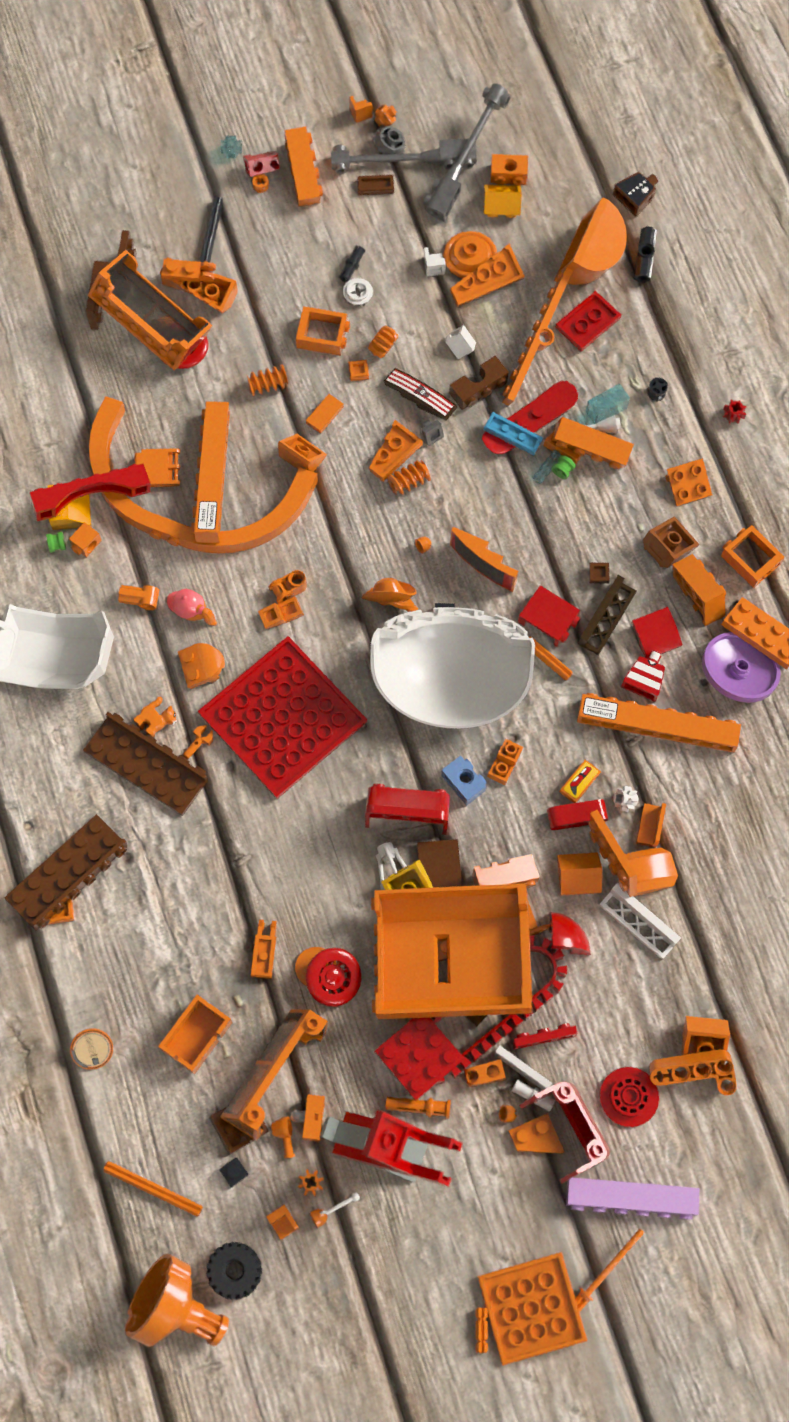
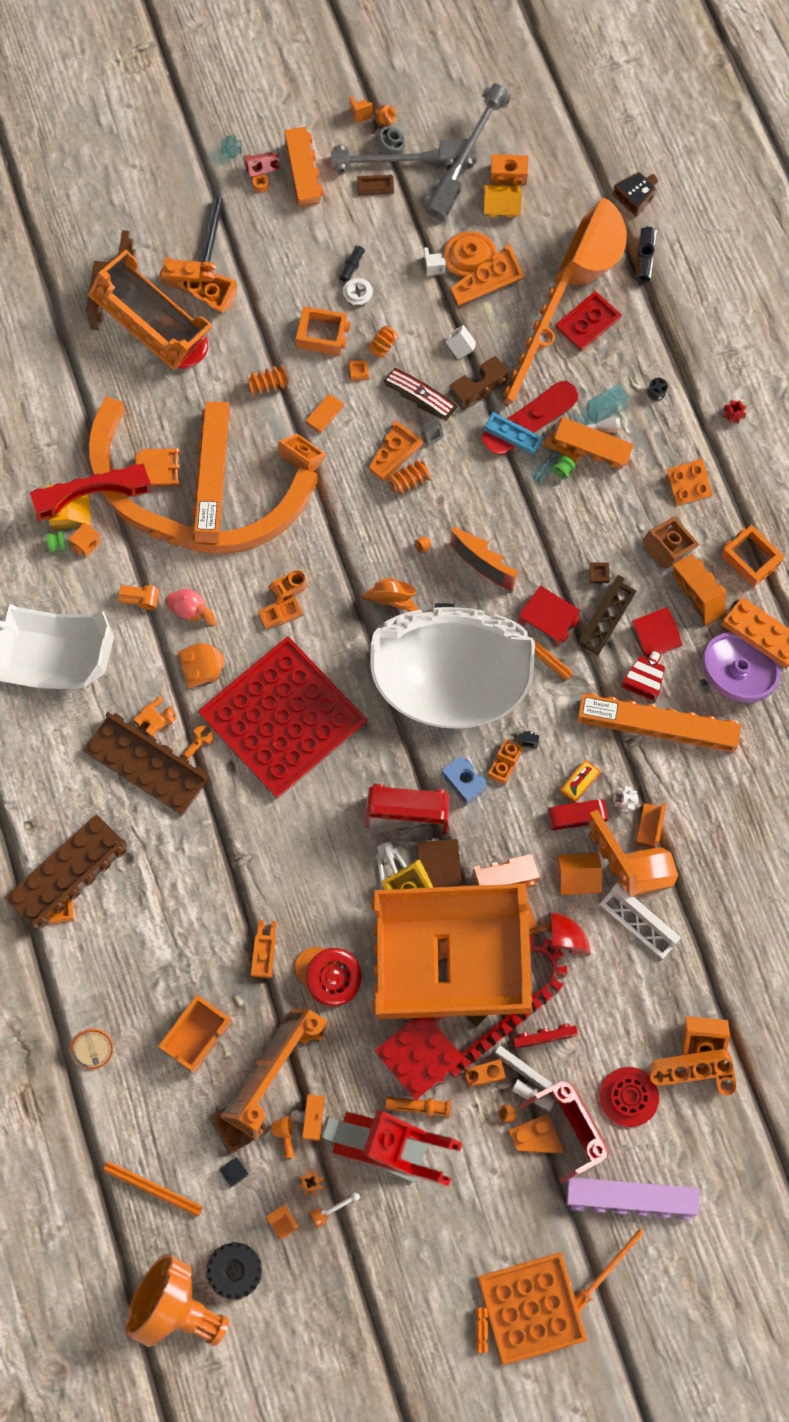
(528, 739): none -> black plate

